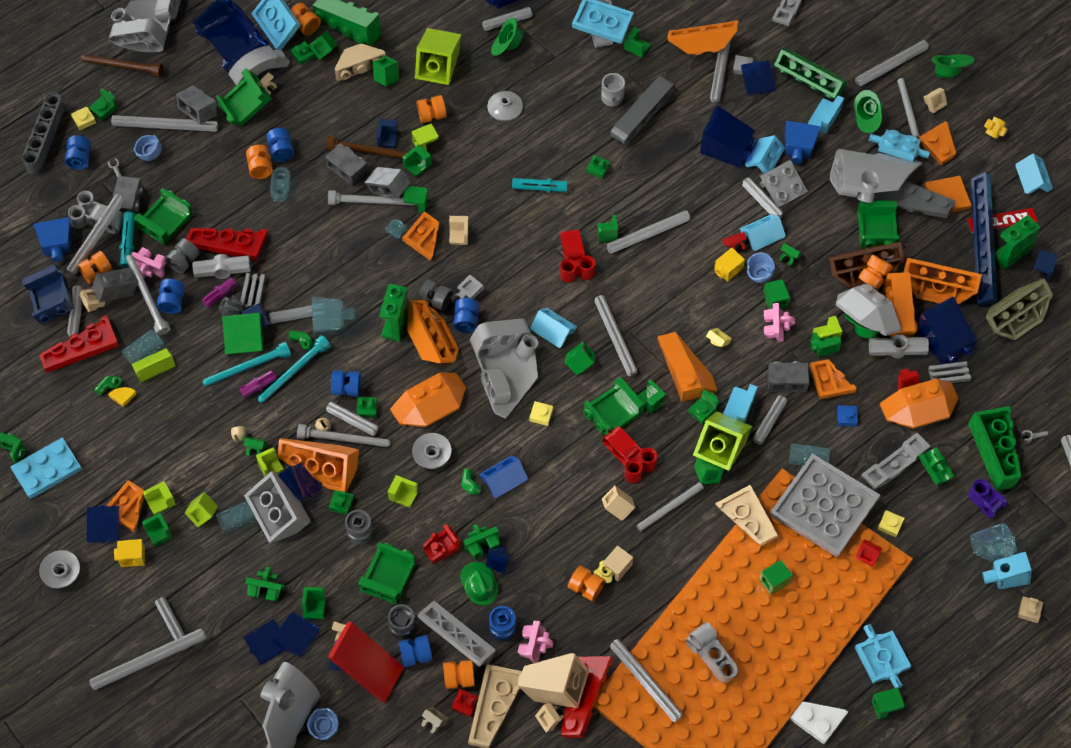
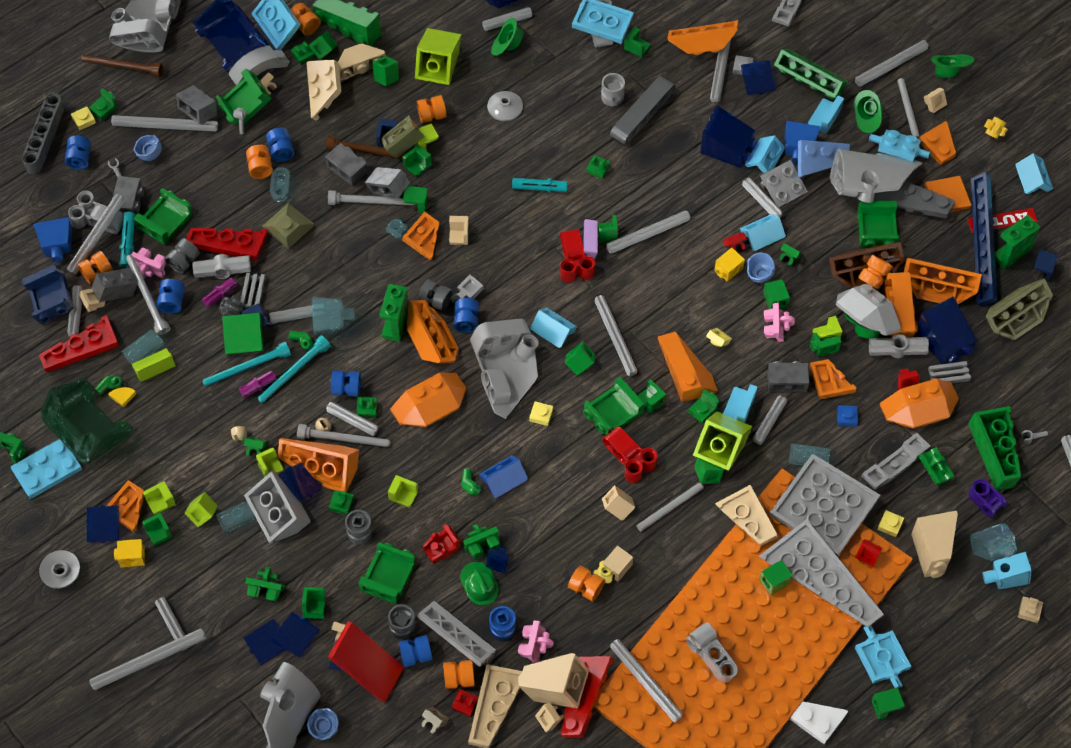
(79, 421): none -> clear green windscreen
(240, 114): none -> light grey hand
(288, 225): none -> olive slope
(323, 84): none -> tan wing
(402, 137): none -> olive slope
(431, 443): light grey dish -> none
(591, 238): none -> lavender slope
(817, 155): none -> medium blue wing
(822, 572): none -> light grey wing
(934, 542): none -> tan slope

